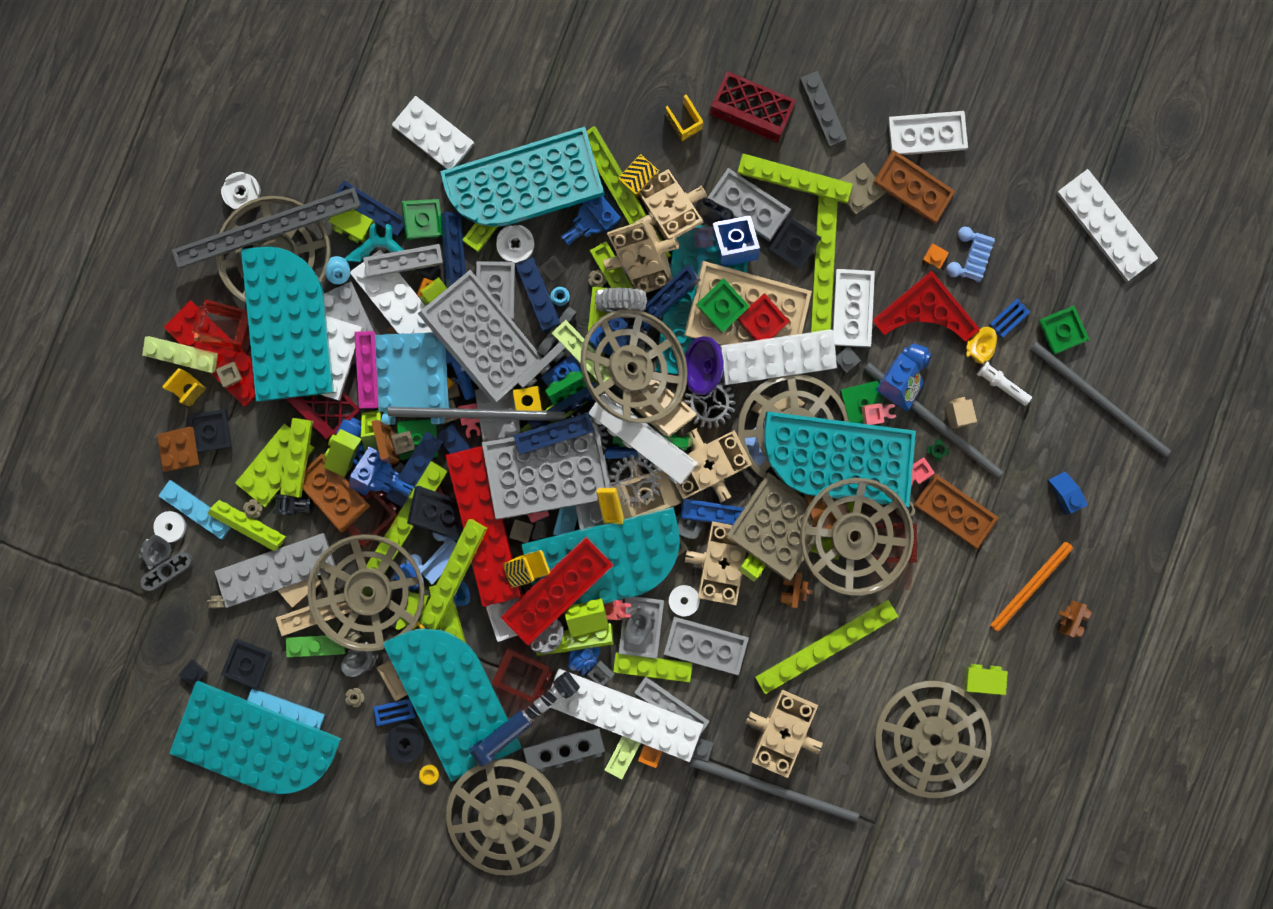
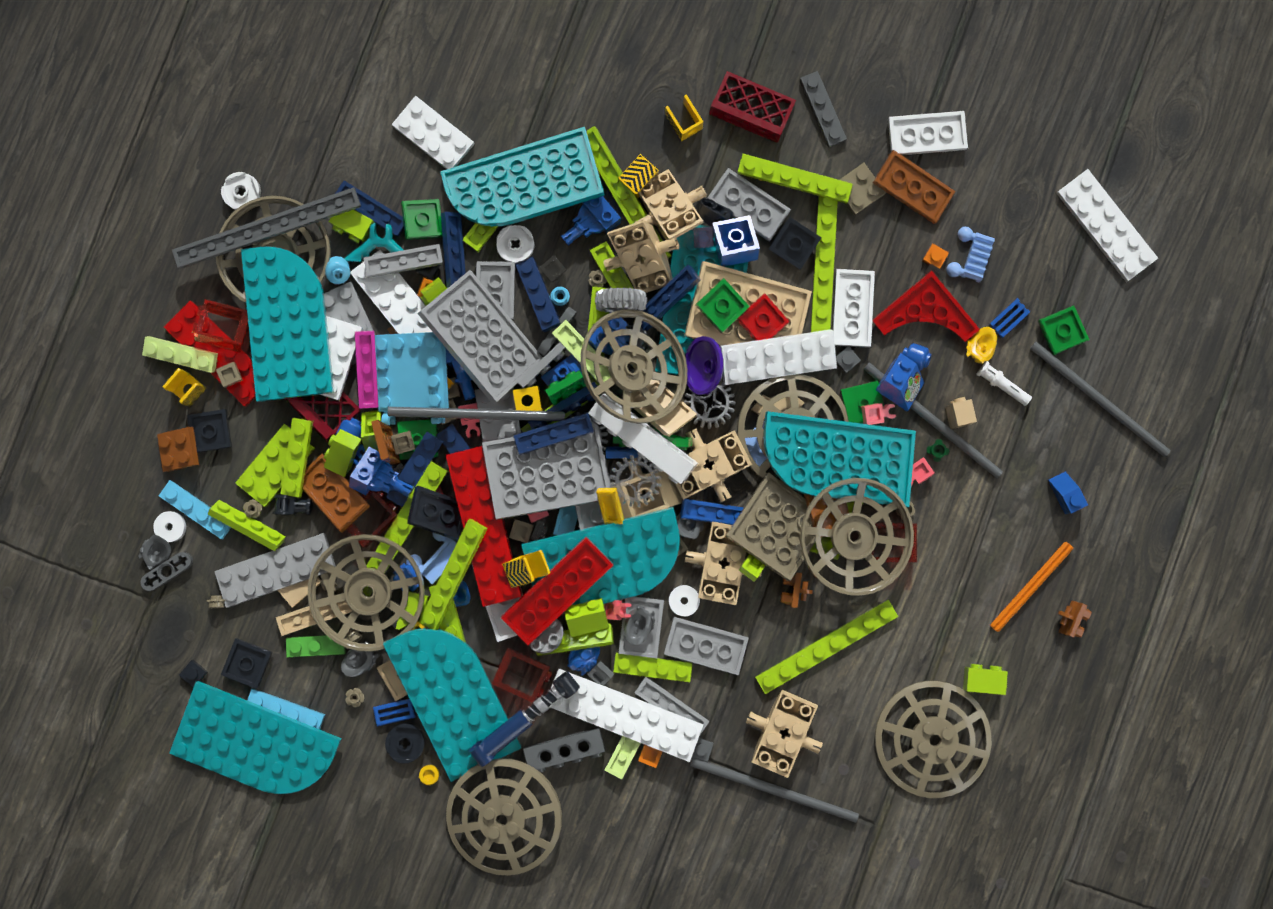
(955, 511): dark orange tile -> none

